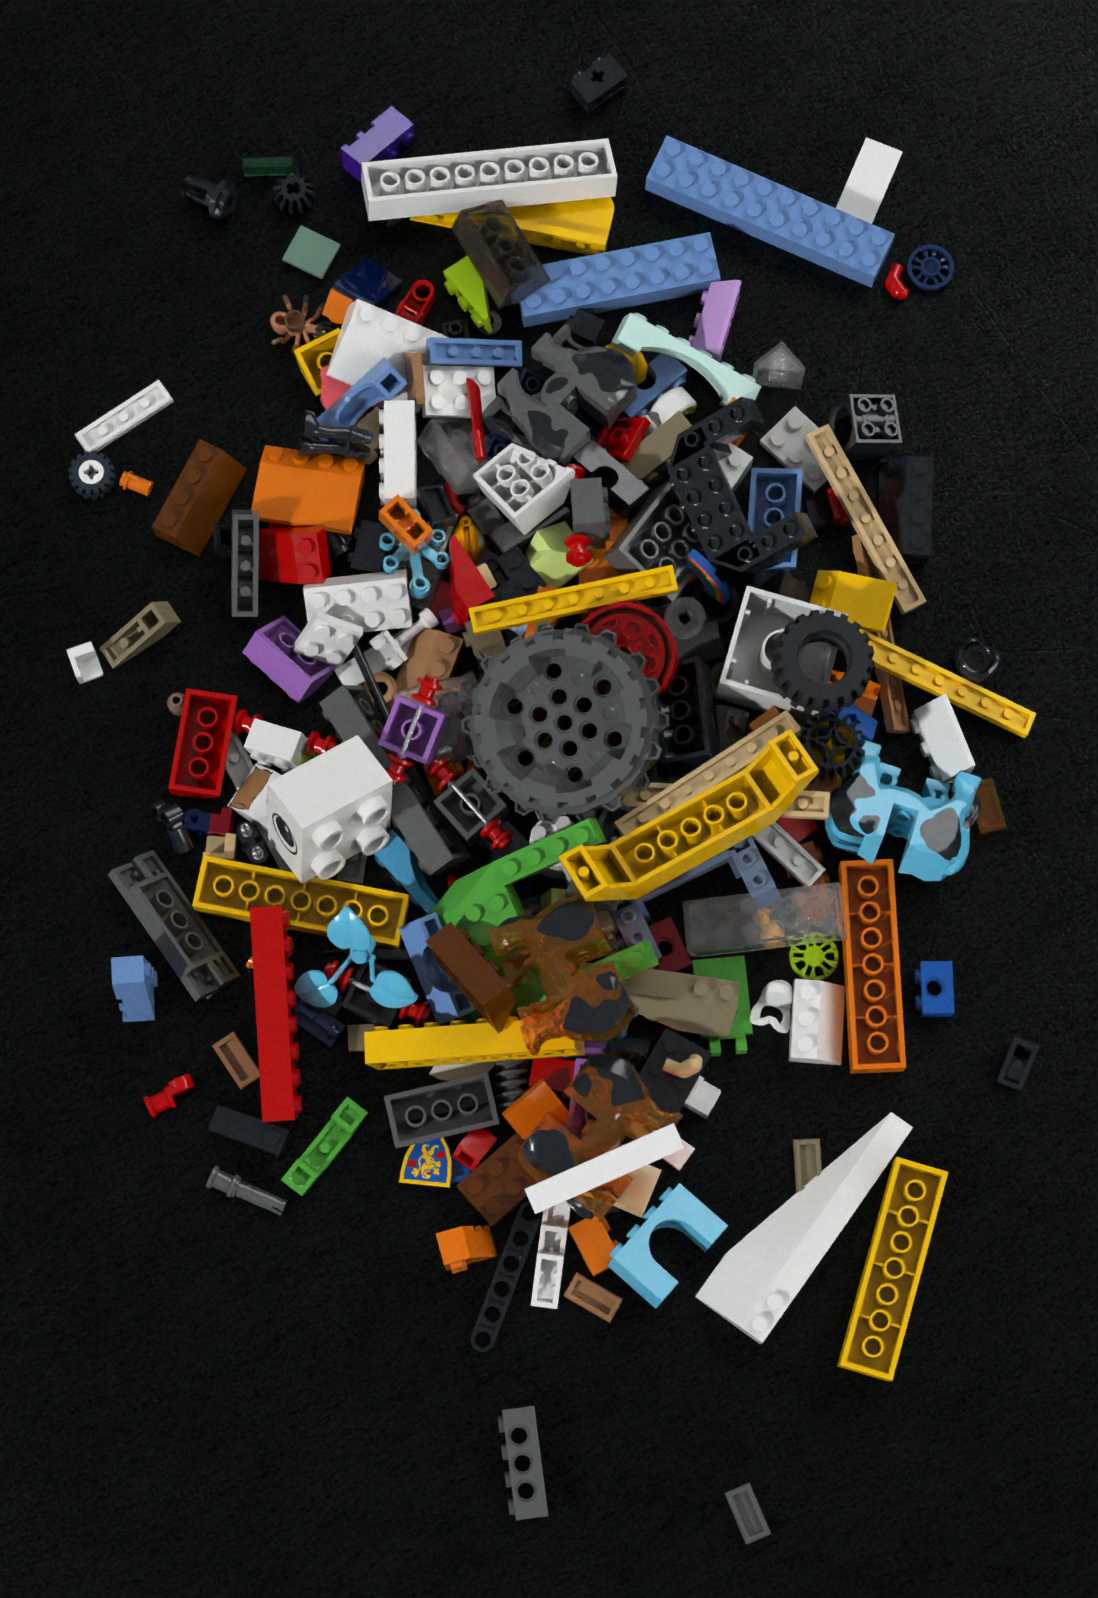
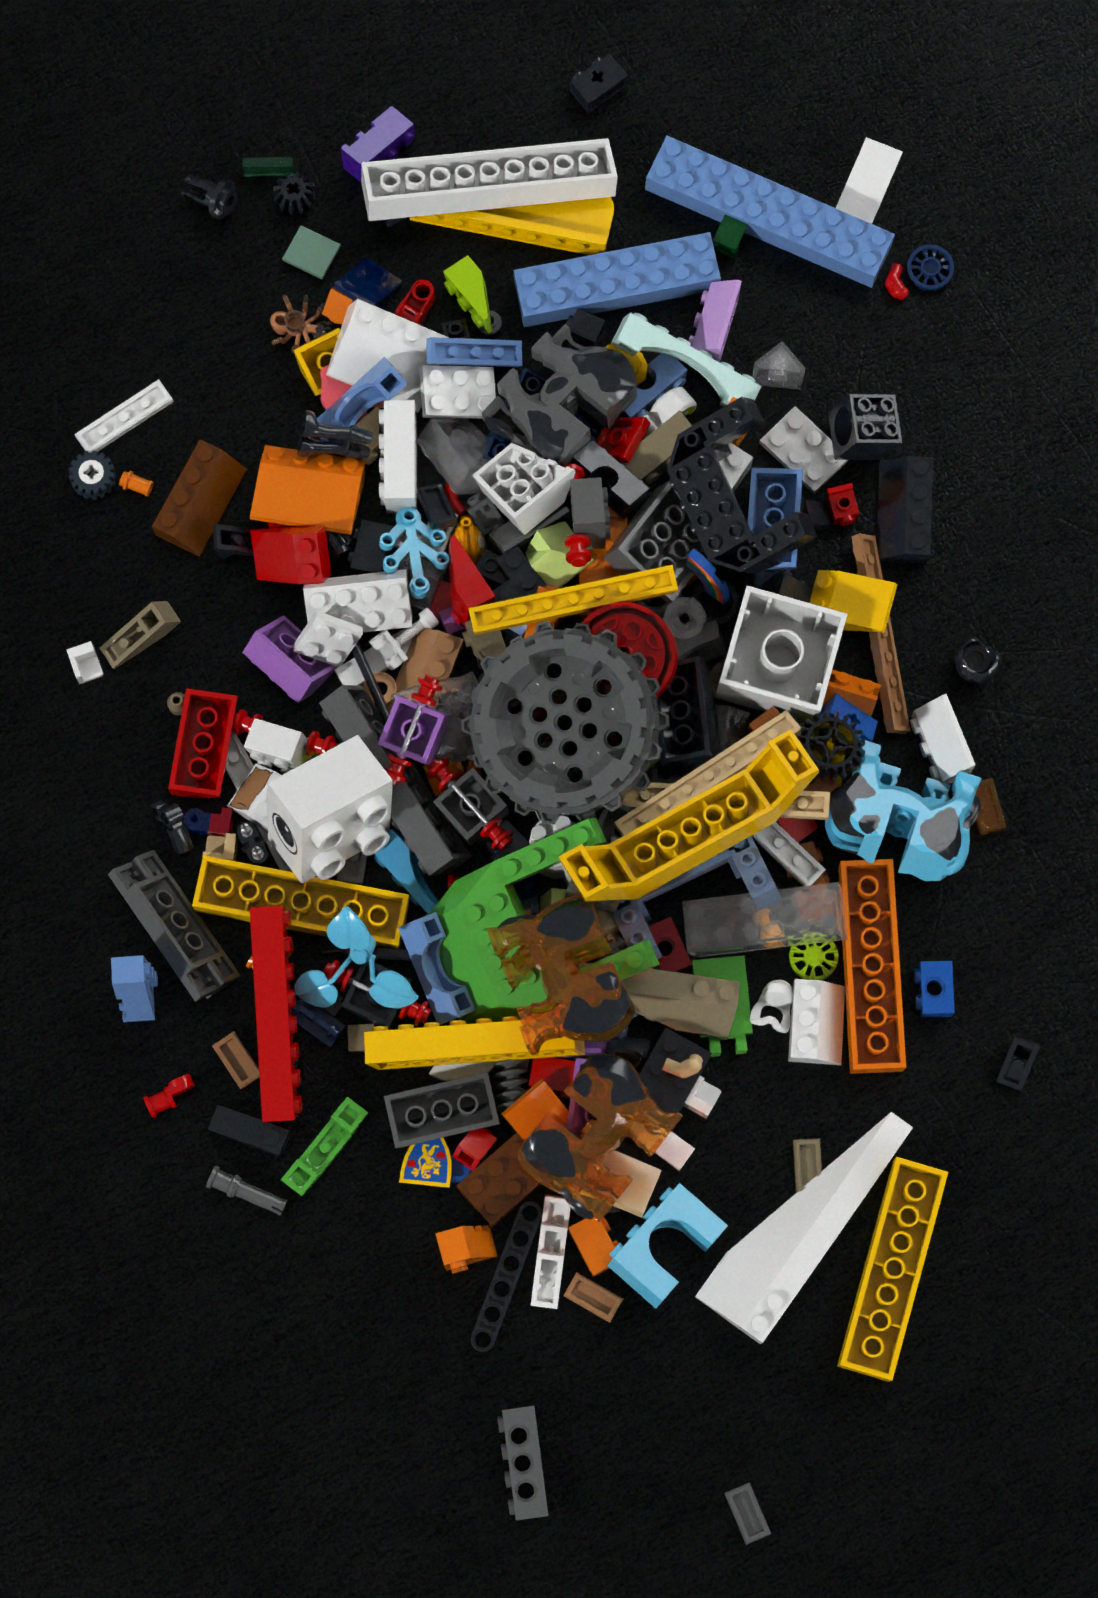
(244, 563): dark grey brick -> none
(406, 524): orange brick -> none
(414, 376): medium nougat tile -> none
(473, 974): reddish brown slope -> none
(475, 406): red piece -> none
(487, 575): tan tile -> none
(499, 252): clear smoke slope -> none
(604, 1168): white tile -> none
(729, 236): none -> dark green panel
(827, 629): black tyre -> none
(864, 517): tan plate -> none
(959, 690): yellow plate -> none

